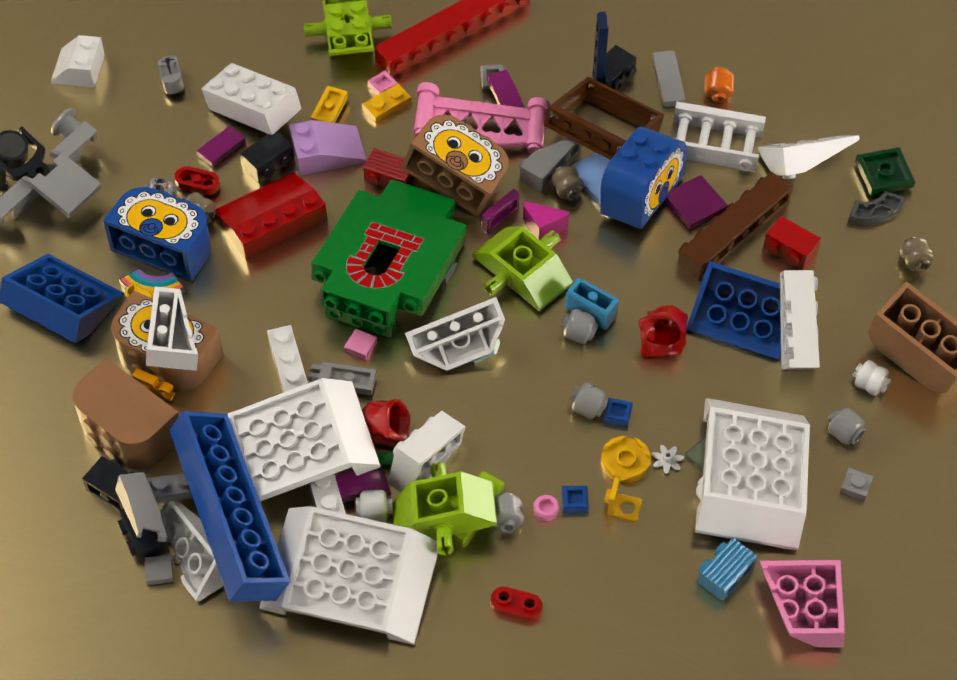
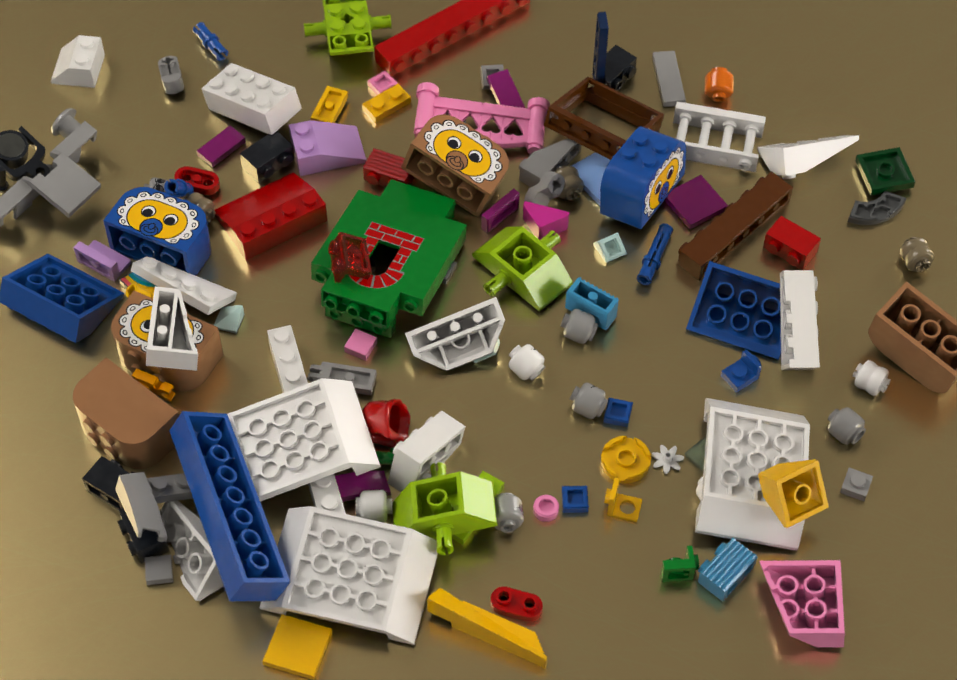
(102, 259): none -> lavender panel
(178, 188): none -> blue pin
(194, 290): none -> white wing
(210, 41): none -> blue pin
(230, 318): none -> light aqua slope
(297, 646): none -> yellow tile
(349, 257): none -> clear red bracket
(487, 627): none -> yellow wedge
(526, 362): none -> white head
(547, 189): none -> light grey piece
(610, 247): none -> light aqua slope
(646, 273): none -> blue pin
(666, 332): red piece -> none
(680, 569): none -> green bracket
(742, 371): none -> blue bracket
(794, 490): none -> yellow slope

